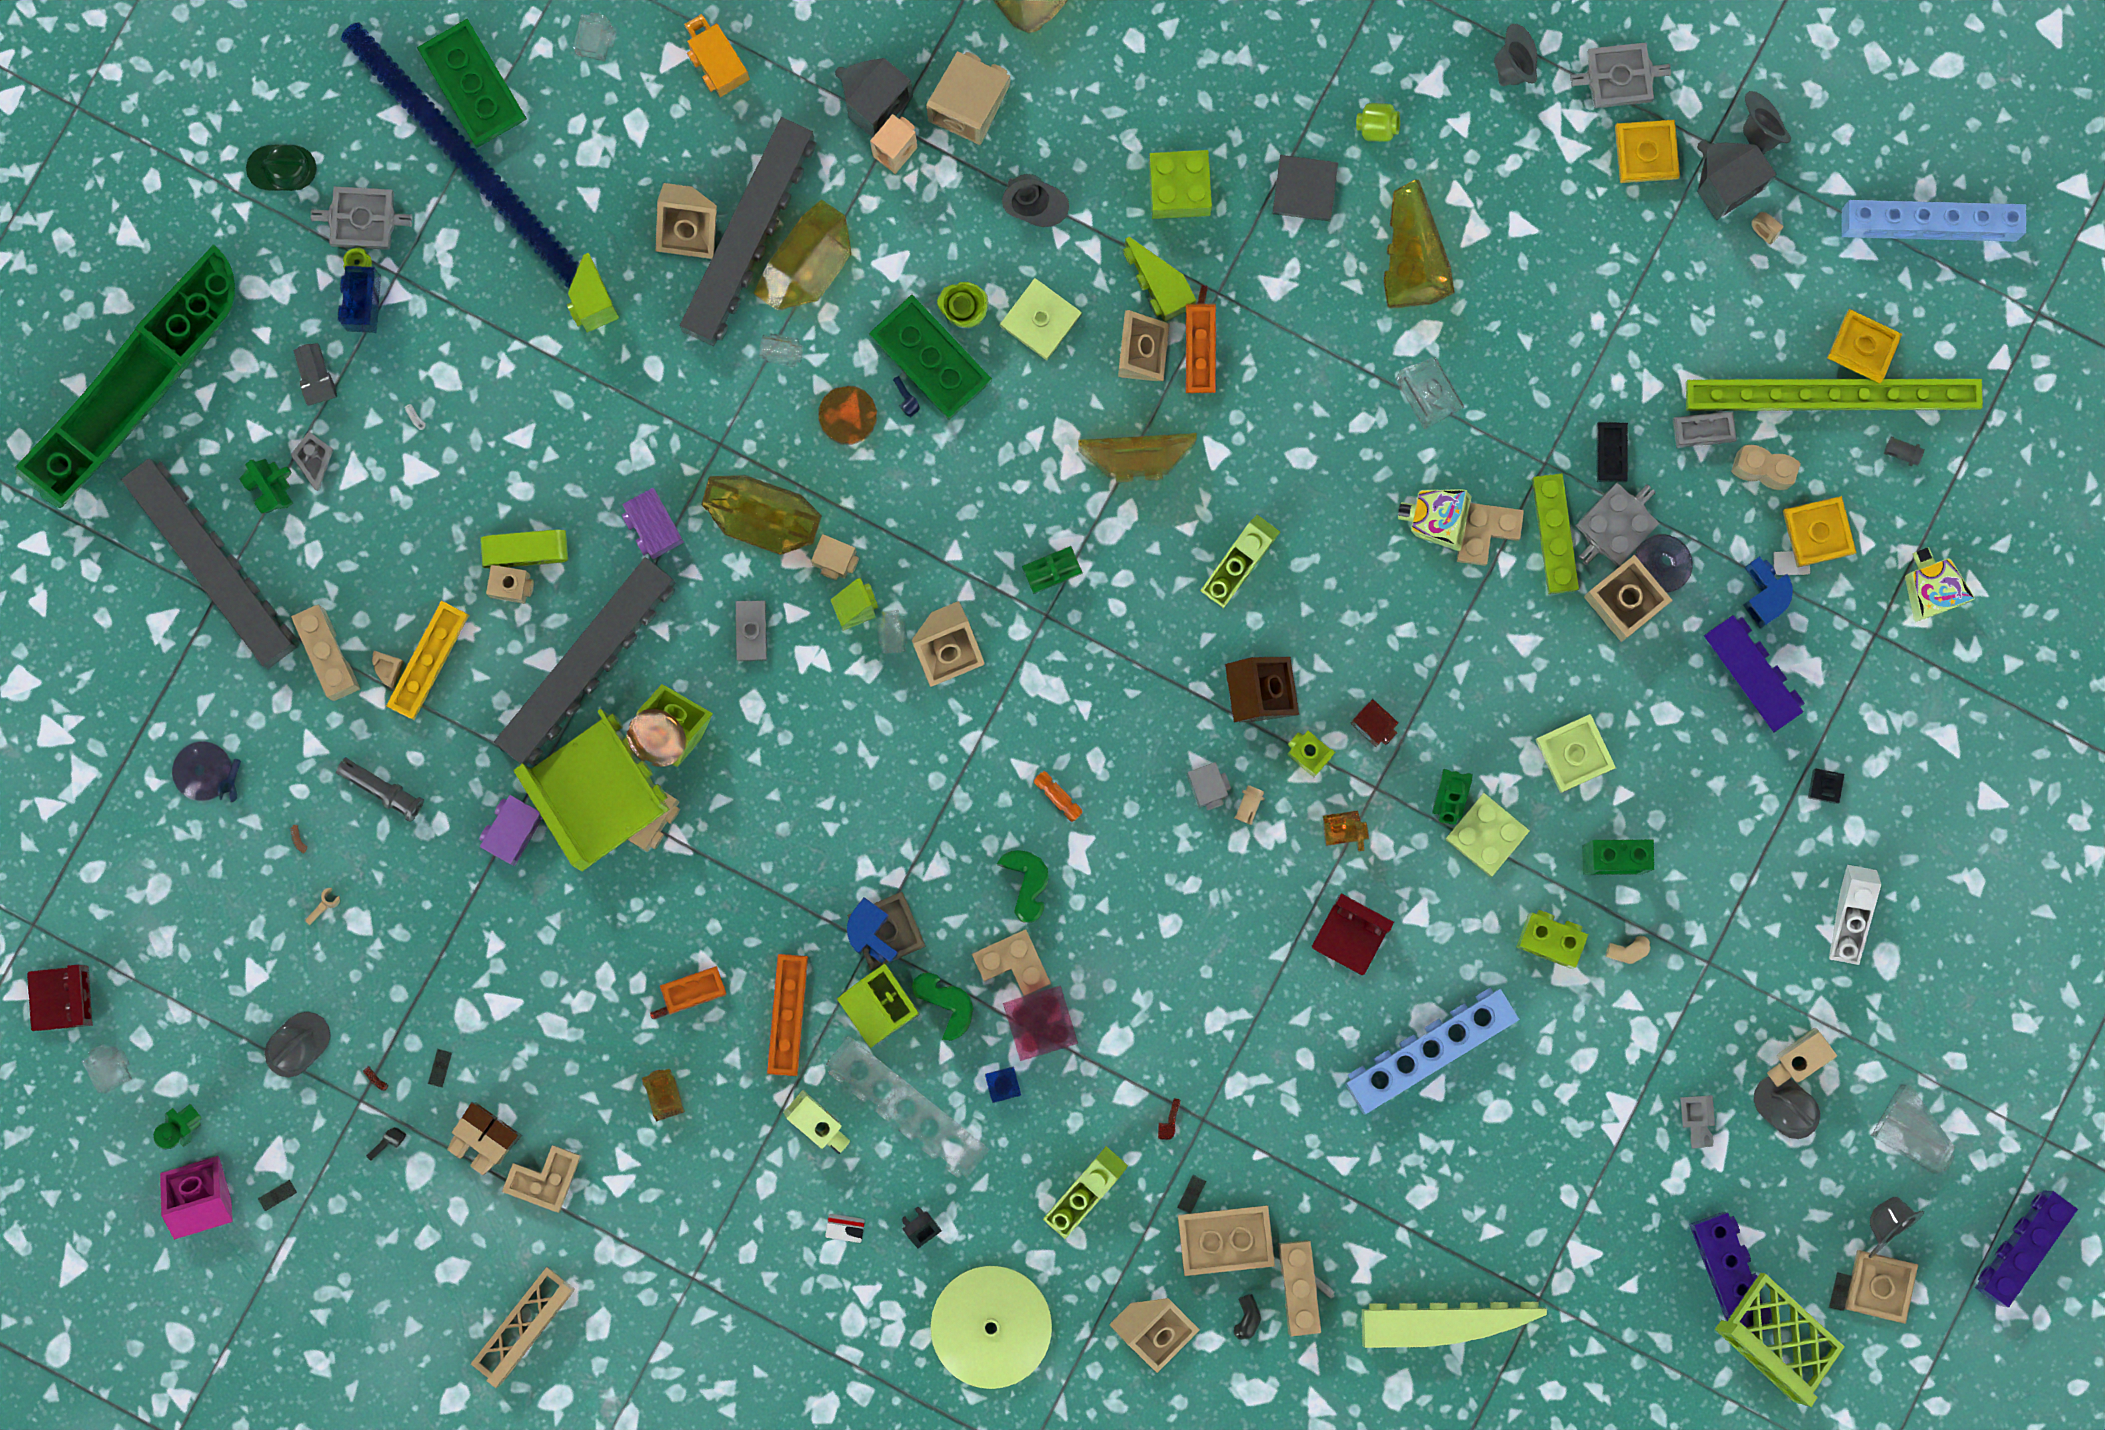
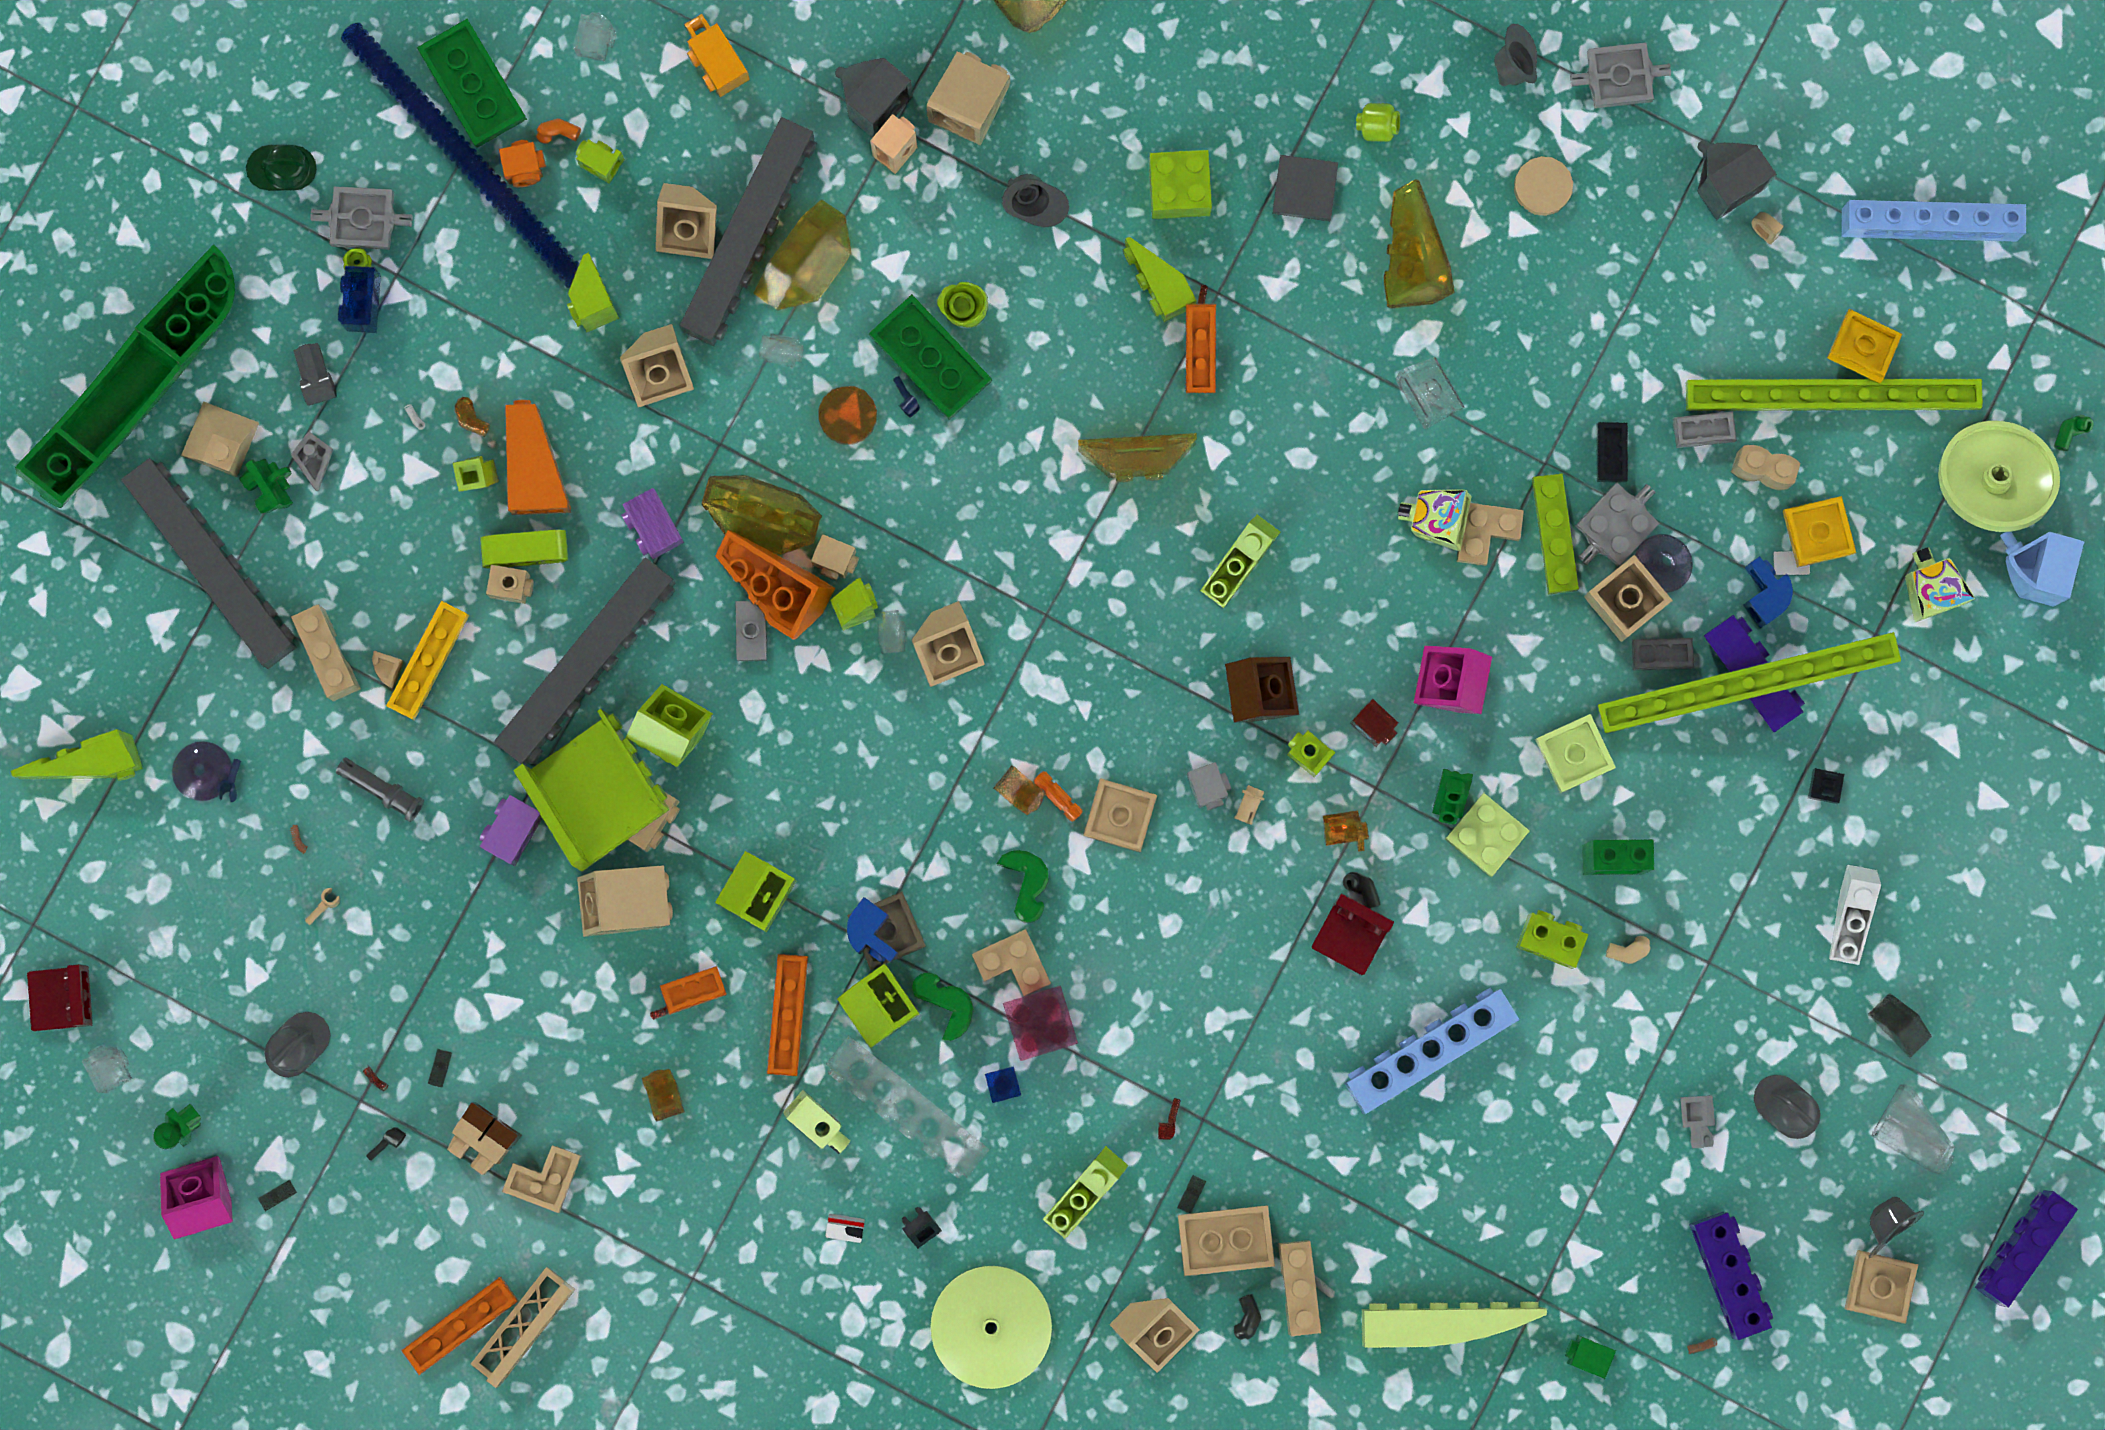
(101, 756): none -> lime wedge
(220, 439): none -> tan slope
(460, 1325): none -> orange tile
(467, 418): none -> clear orange arm
(475, 473): none -> lime brick
(522, 163): none -> orange brick
(532, 471): none -> orange slope
(556, 127): none -> orange arm
(599, 159): none -> lime brick
(624, 900): none -> tan slope
(656, 366): none -> tan slope
(656, 737): clear orange tile -> none
(756, 891): none -> lime slope
(782, 590): none -> orange wedge
(1020, 791): none -> clear orange bracket
(1040, 319): yellowish green plate -> none
(1052, 570): green hips -> none
(1120, 815): none -> tan tile
(1143, 347): tan slope -> none
(1362, 885): none -> pearl dark grey arm
(1453, 679): none -> dark pink slope
(1543, 186): none -> tan tile
(1590, 1356): none -> green brick
(1647, 151): yellow plate -> none
(1662, 654): none -> flat silver plate
(1704, 1345): none -> nougat leg
(1750, 682): none -> lime plate
(1762, 1357): lime fence -> none
(1763, 123): dark grey piece -> none
(1814, 1051): tan torso -> none
(1840, 1291): clear smoke piece -> none
(1900, 1024): none -> clear smoke slope
(1904, 451): dark grey pin -> none
(1999, 476): none -> yellowish green dish
(2044, 568): none -> light blue piece
(2070, 428): none -> green arm

